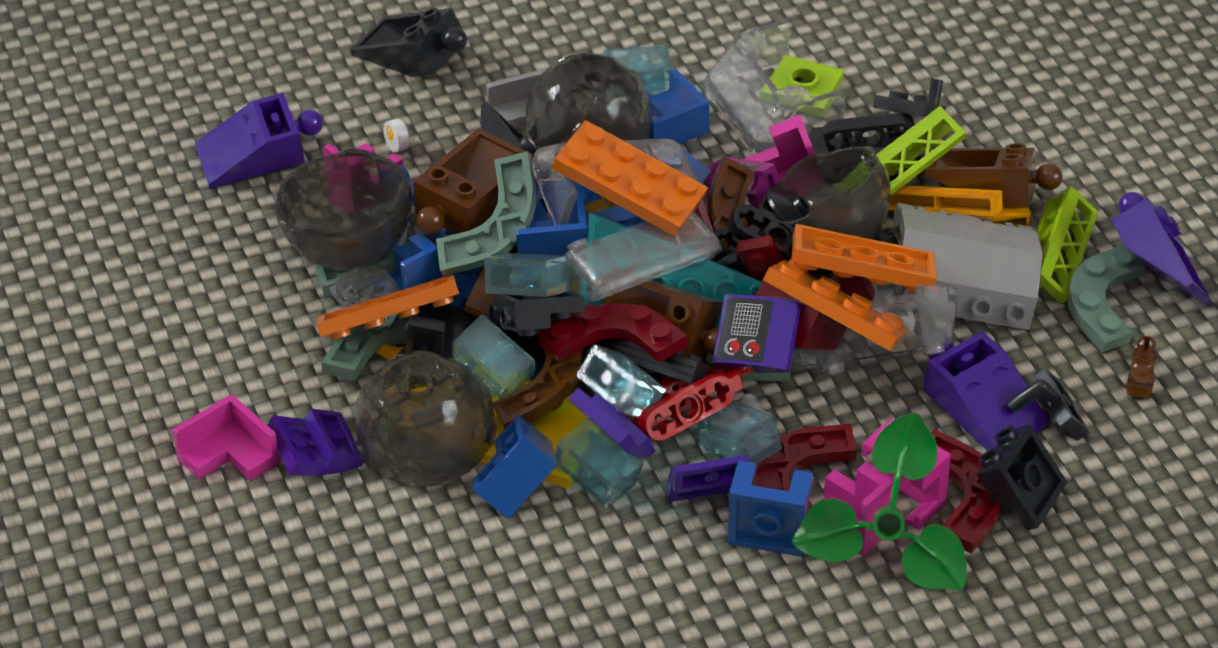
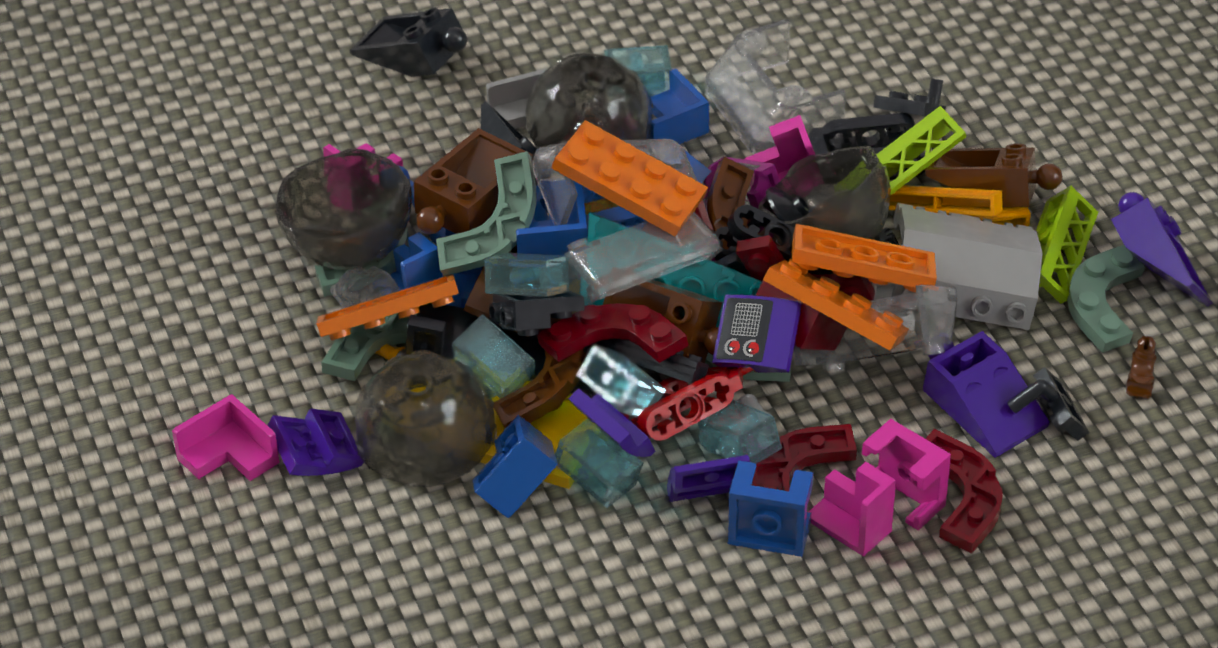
(255, 141): dark purple slope -> none
(396, 135): white tile -> none
(821, 77): lime piece -> none
(831, 527): green plant -> none
(1022, 474): black plate -> none

